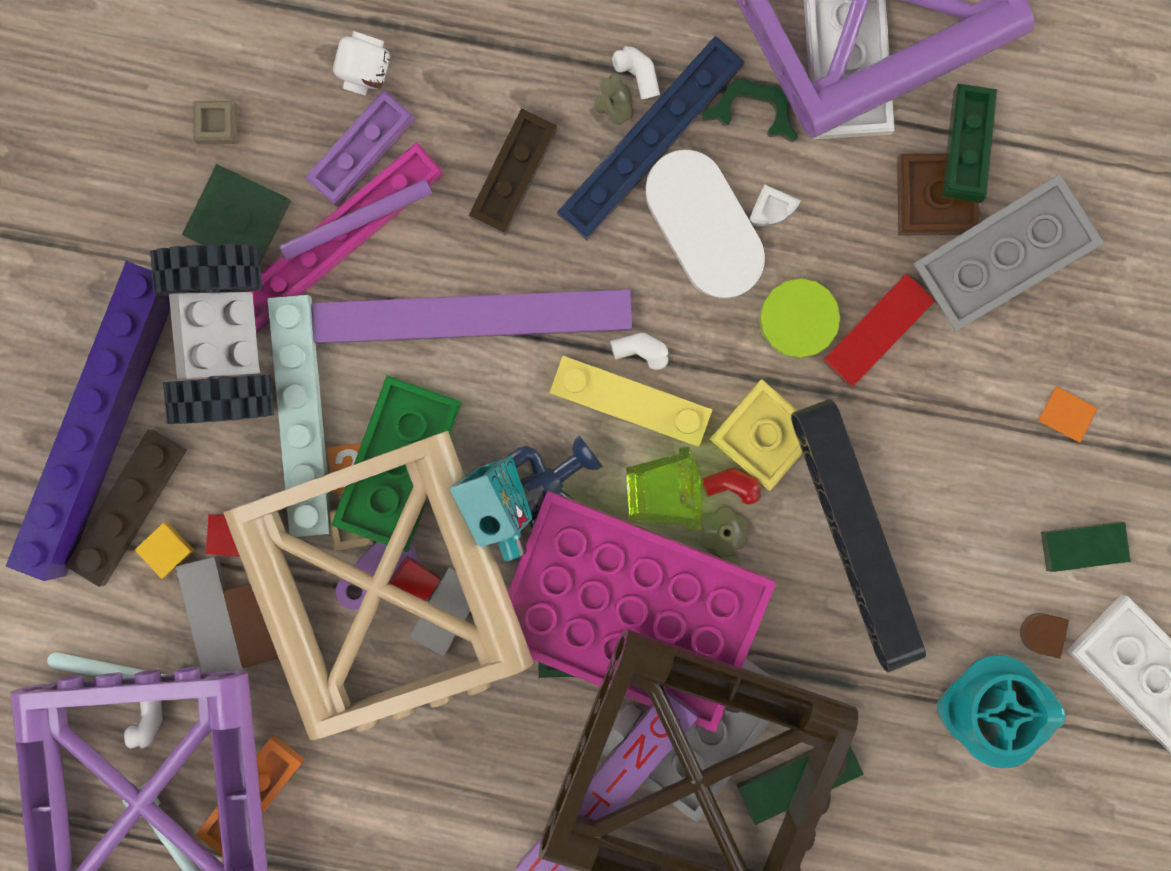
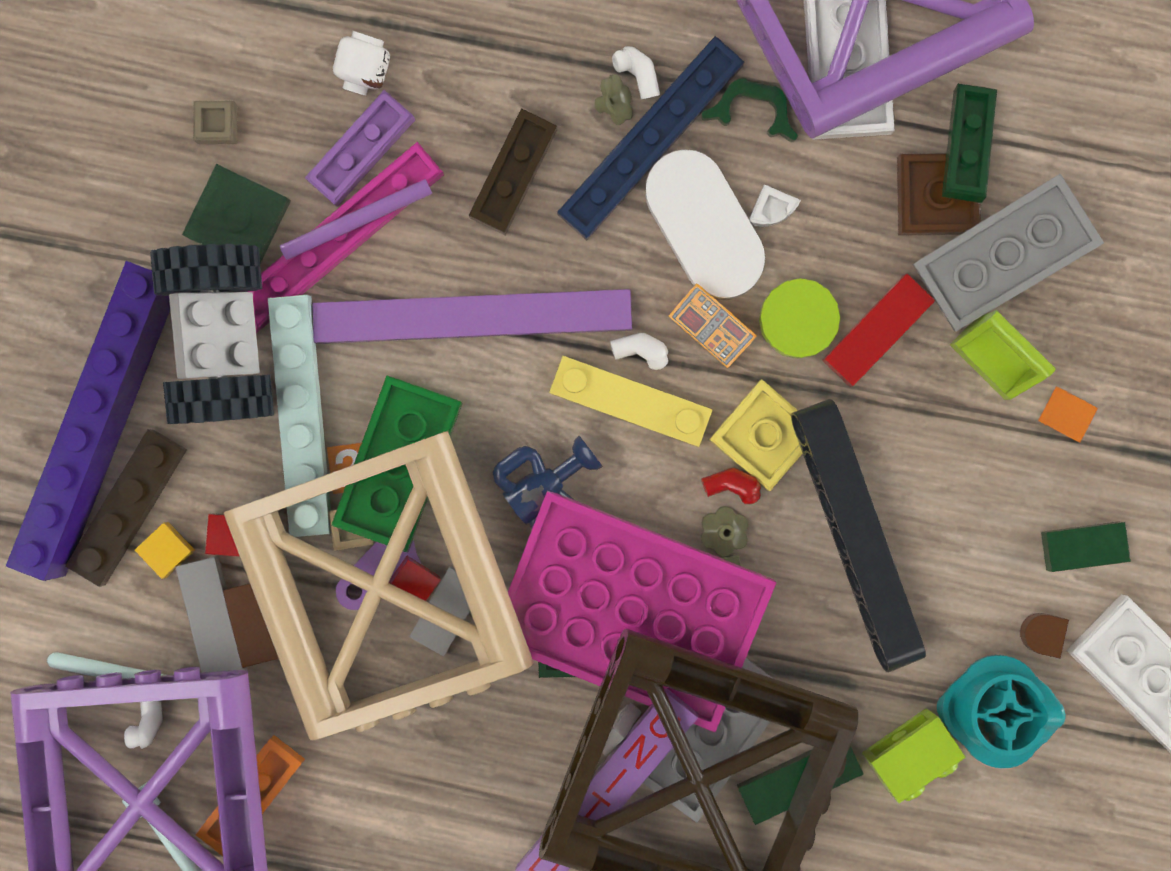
(494, 506): teal torso -> none
(666, 491): clear neon green container -> none
(712, 325): none -> slope
(914, 756): none -> lime brick
(1002, 355): none -> lime tile

